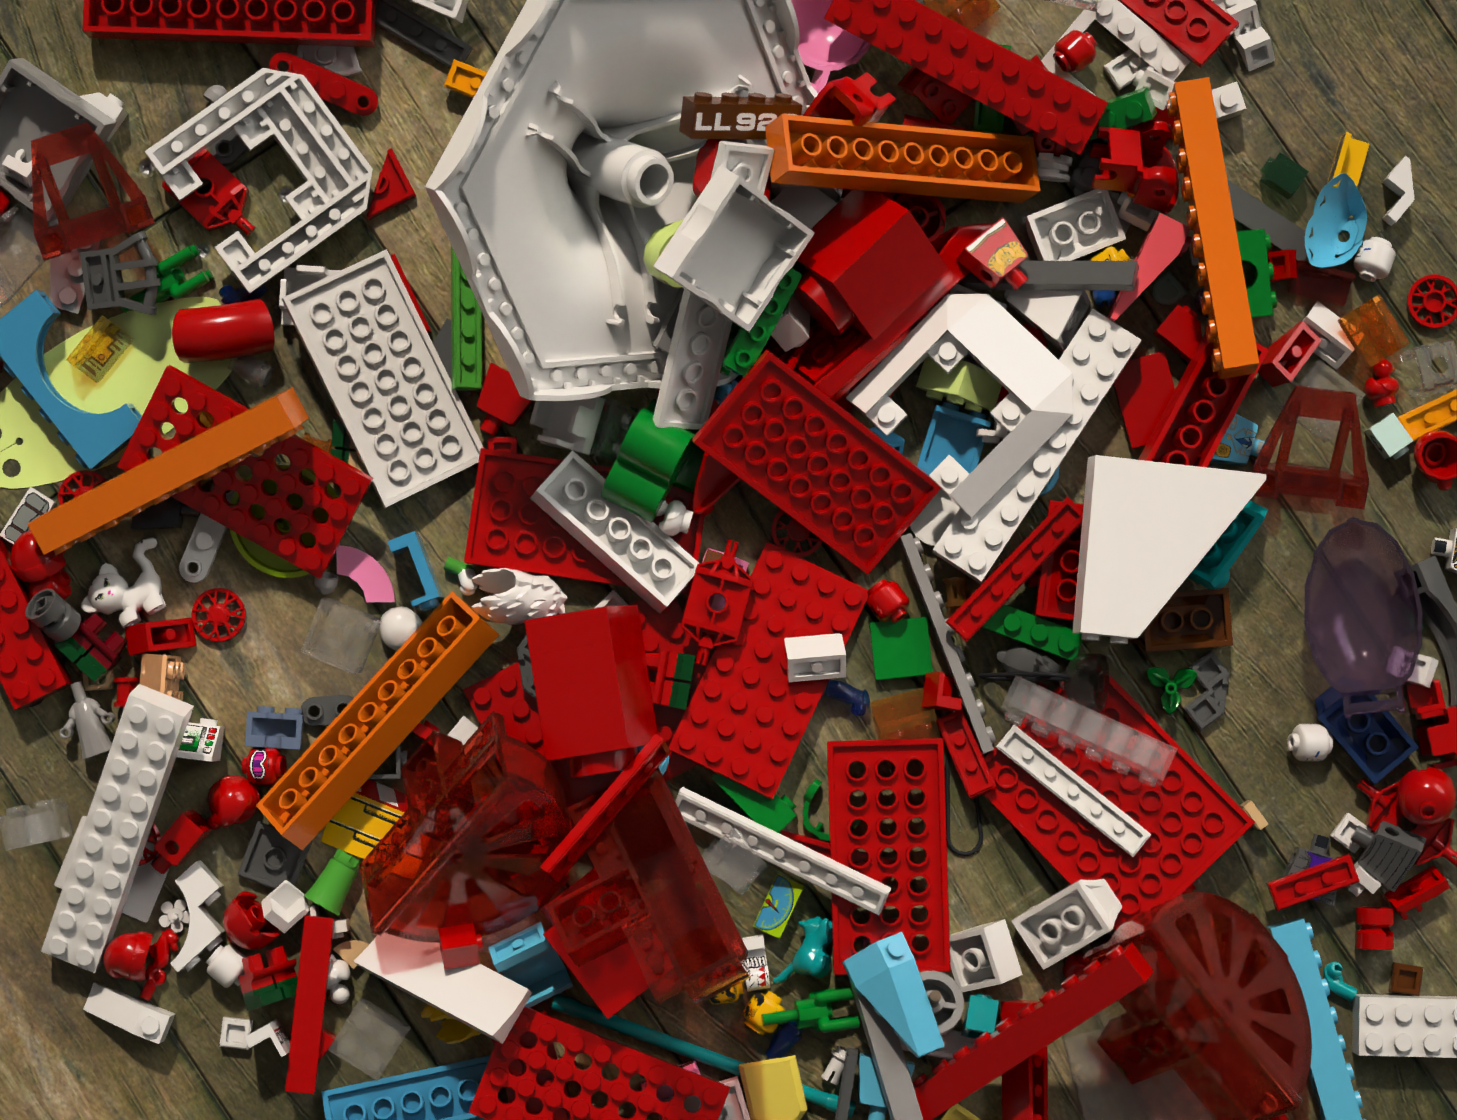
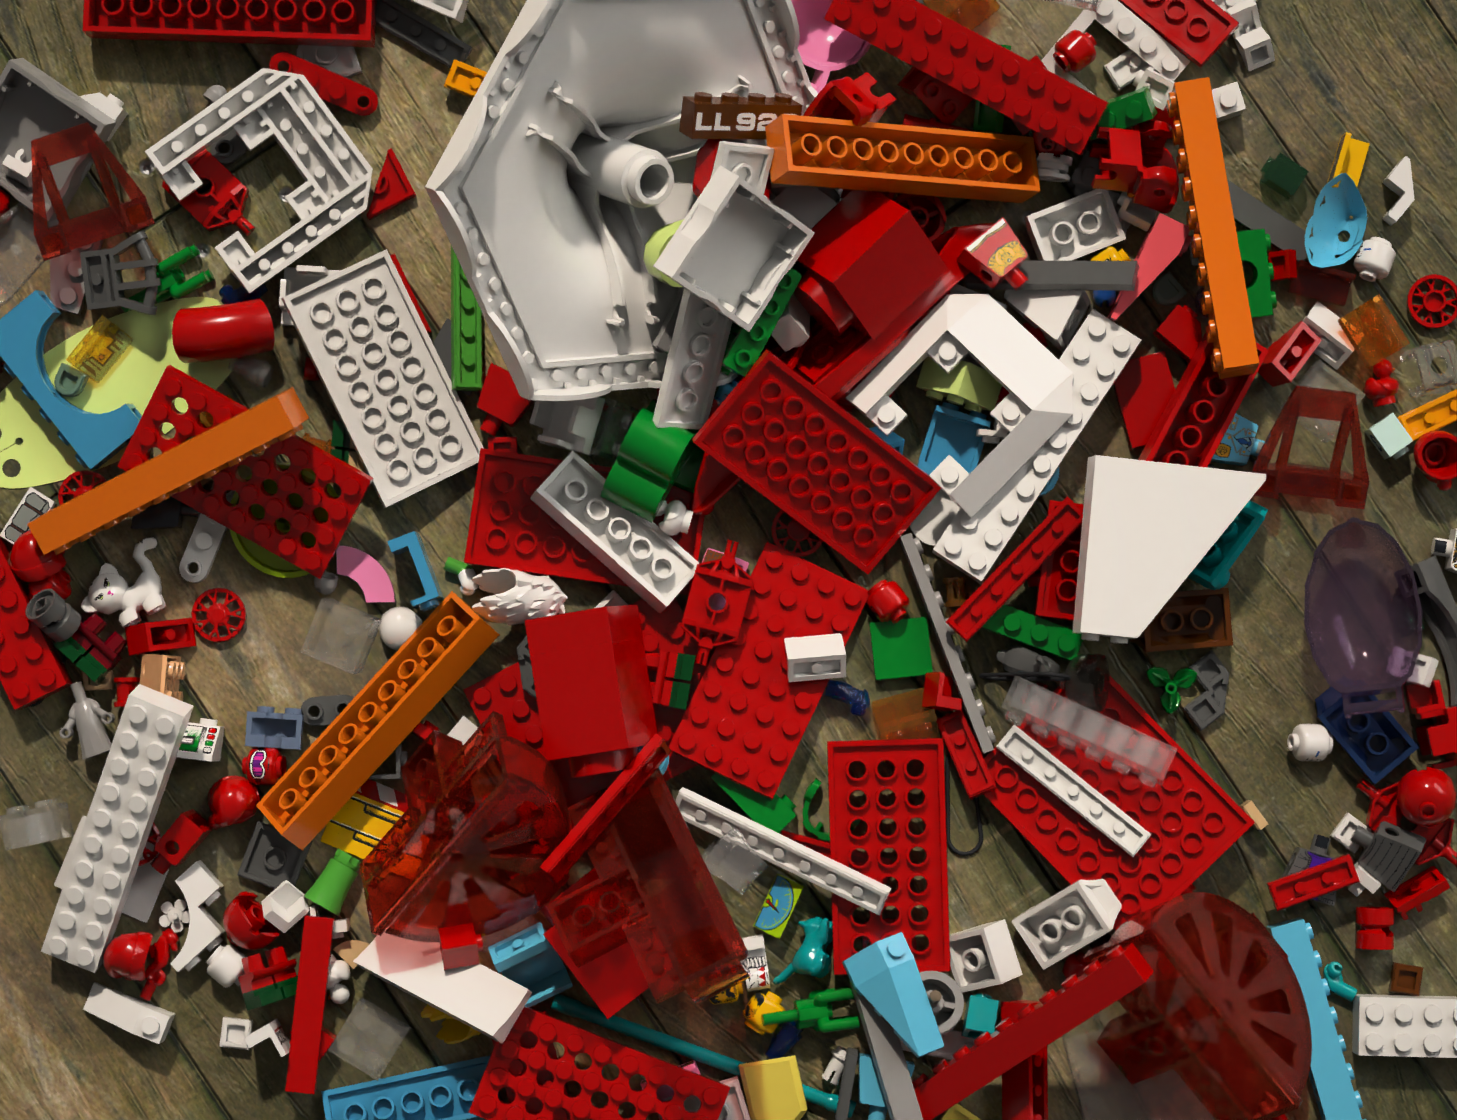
(70, 380): none -> sand green tile
(310, 372): none -> red hinge

